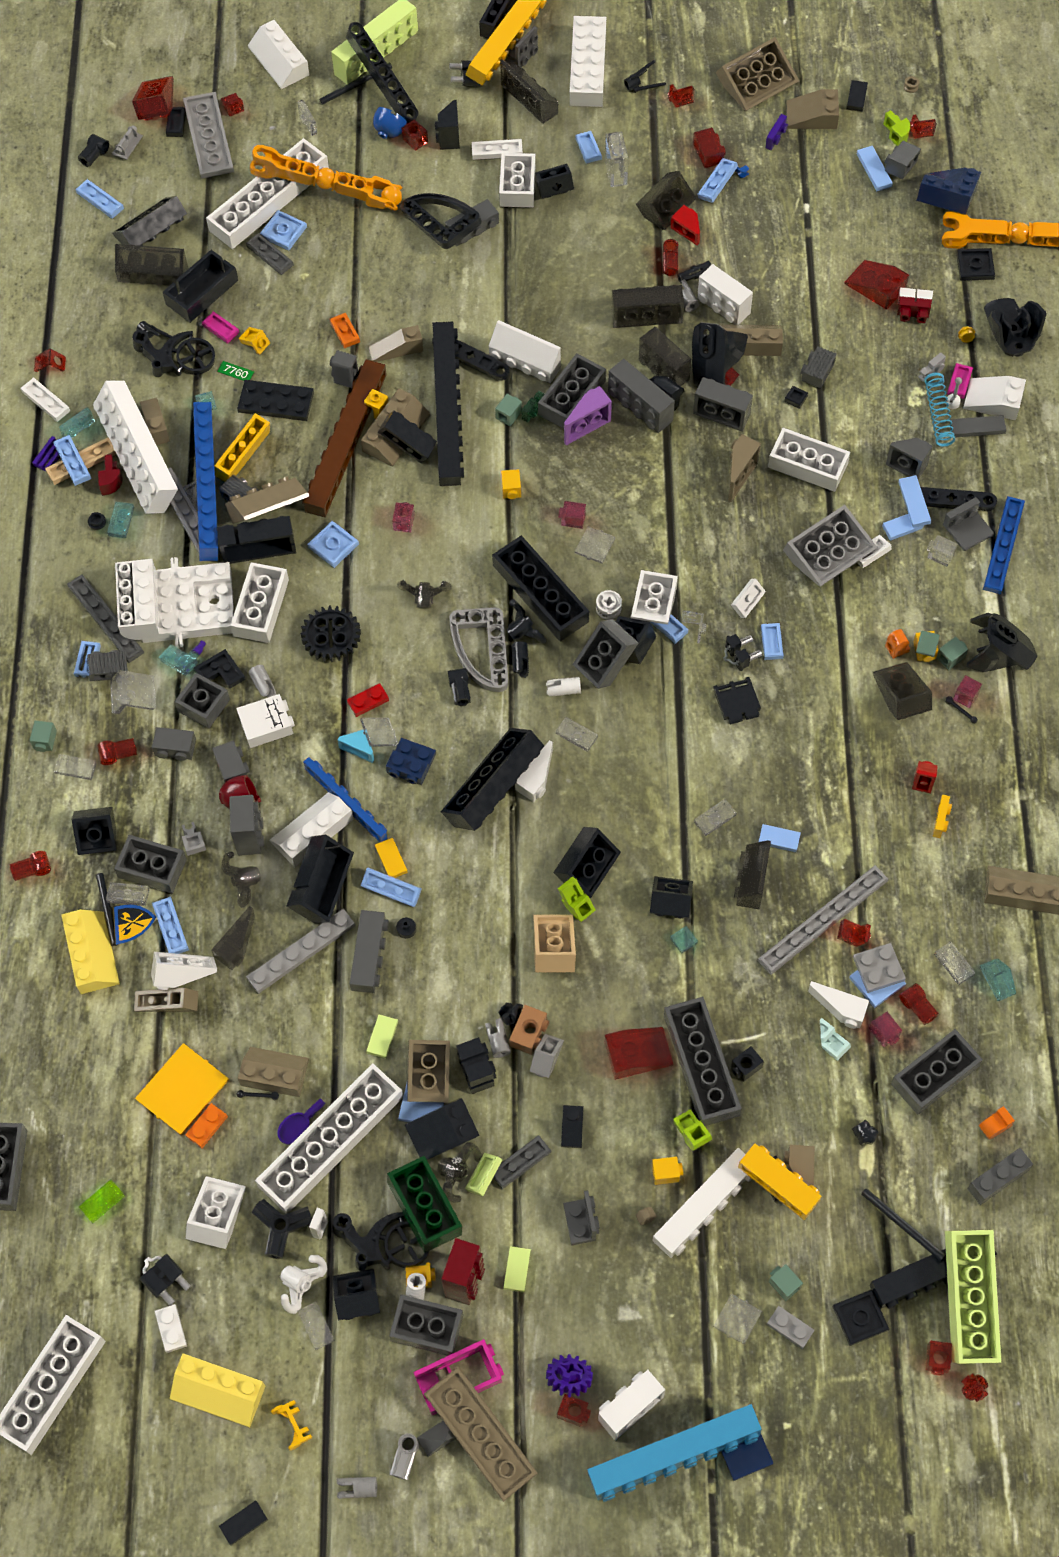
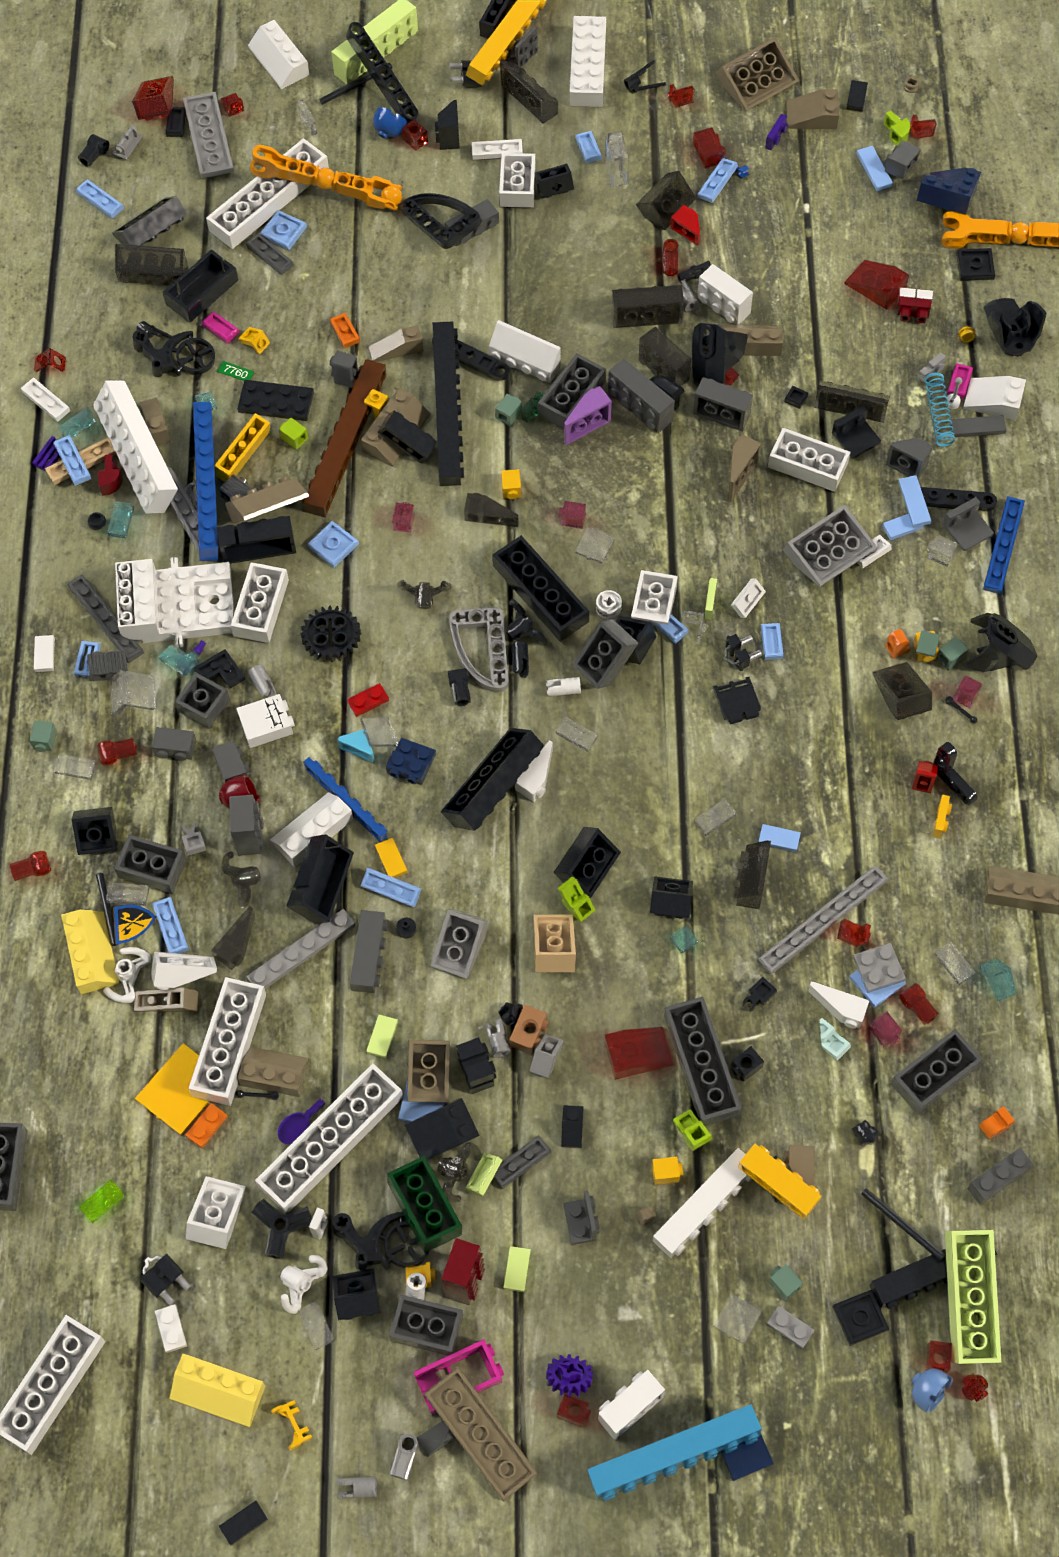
(44, 653): none -> white tile
(127, 973): none -> white piece
(227, 1041): none -> white brick
(293, 433): none -> lime brick
(459, 942): none -> light grey slope
(486, 510): none -> clear smoke slope
(710, 599): none -> yellowish green tile
(760, 992): none -> black plate
(818, 367): dark grey brick -> none
(846, 399): none -> clear smoke slope
(855, 433): none -> black bracket
(930, 1388): none -> medium blue cylinder
(945, 760): none -> black beam

